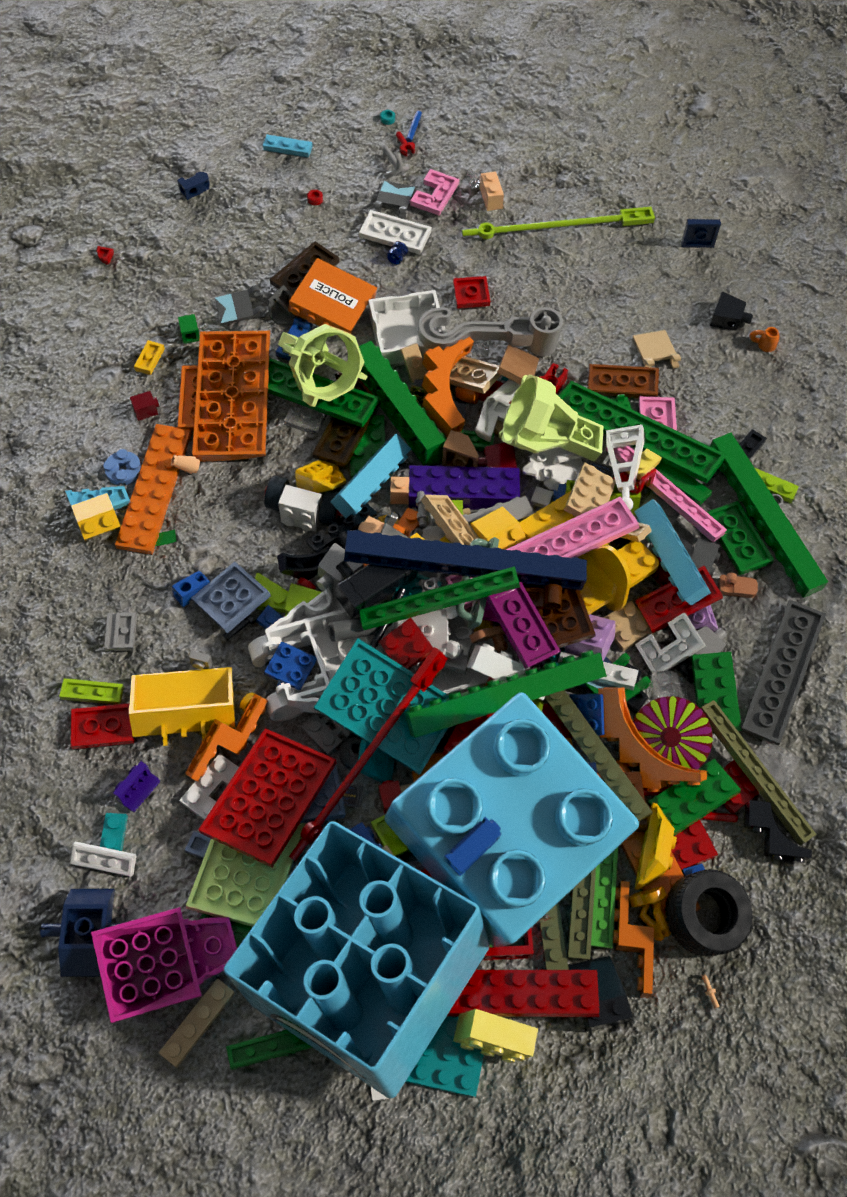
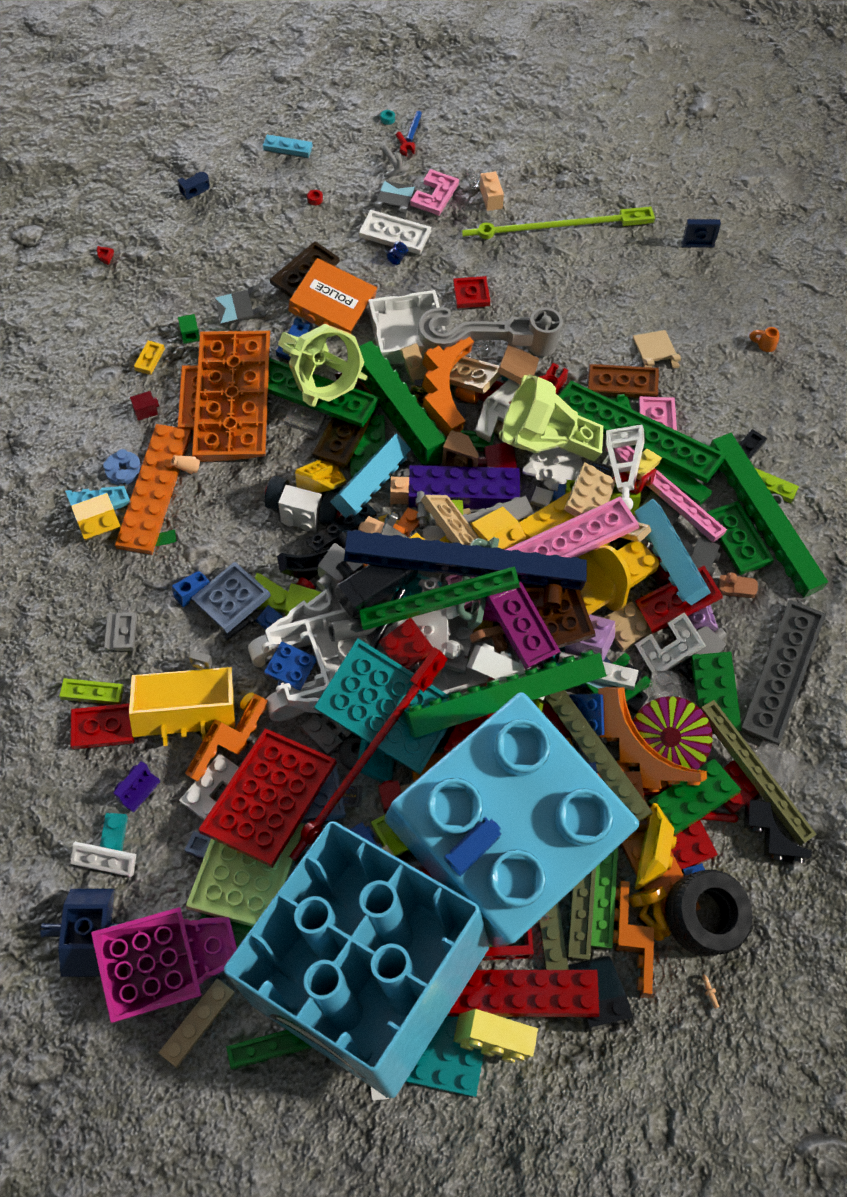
(278, 307): dark grey slope -> none
(730, 313): black torso -> none

